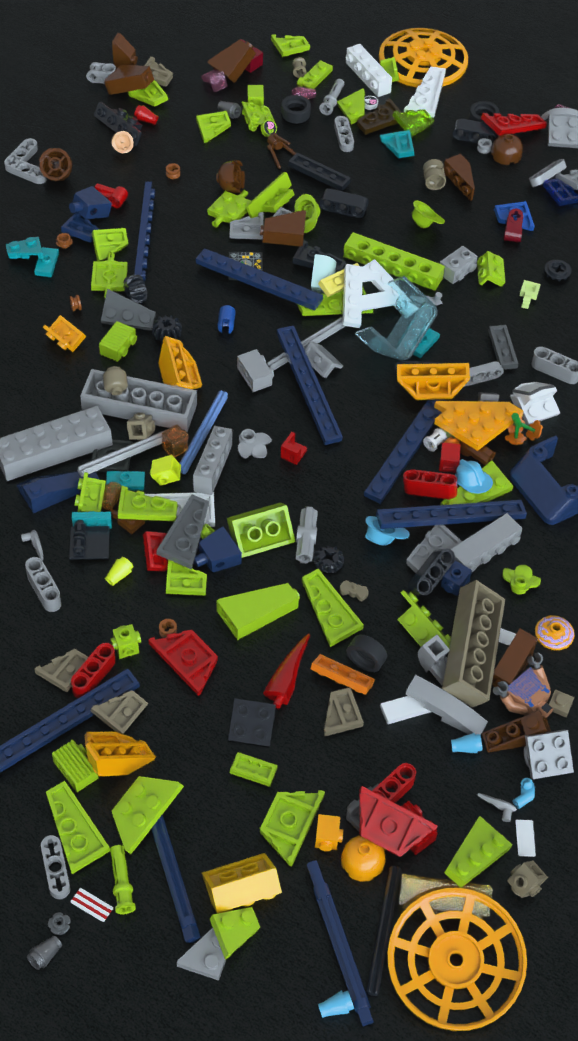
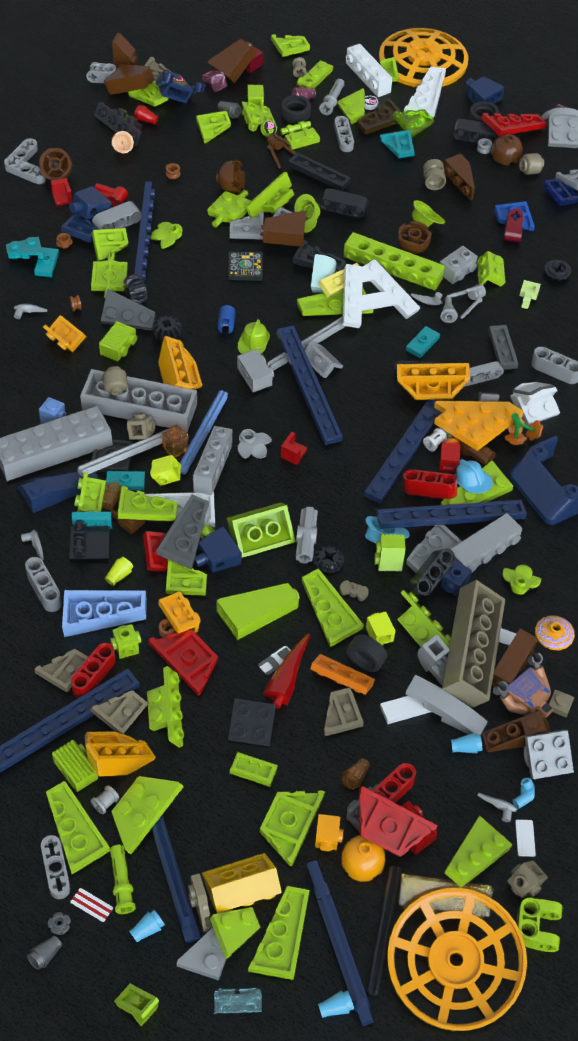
(27, 308): none -> light grey bar
(51, 410): none -> medium blue brick
(61, 191): none -> red panel
(97, 610): none -> light blue wedge
(105, 799): none -> light grey bush
(117, 217): none -> light grey beam
(137, 1003): none -> lime slope
(147, 926): none -> medium azure cone
(165, 707): none -> lime bracket
(167, 233): none -> lime plate
(175, 86): none -> dark blue torso
(179, 612): none -> light orange bracket
(198, 899): none -> dark tan wing
(247, 1001): none -> clear light blue hinge
(253, 337): none -> lime piece
(259, 279): dark blue plate -> none
(272, 662): none -> sticker
(281, 943): none -> lime wing
(301, 138): none -> lime plate
(355, 774): none -> clear orange cone
(380, 628): none -> neon yellow brick
(390, 552): none -> lime brick
(414, 237): none -> reddish brown cylinder
(416, 319): clear light blue windscreen -> none
(448, 313): none -> light grey cone
(474, 293): none -> light grey plant
(484, 90): none -> dark blue torso
(531, 163): none -> dark tan head
(542, 909): none -> lime piece
(547, 172): light grey beam -> none

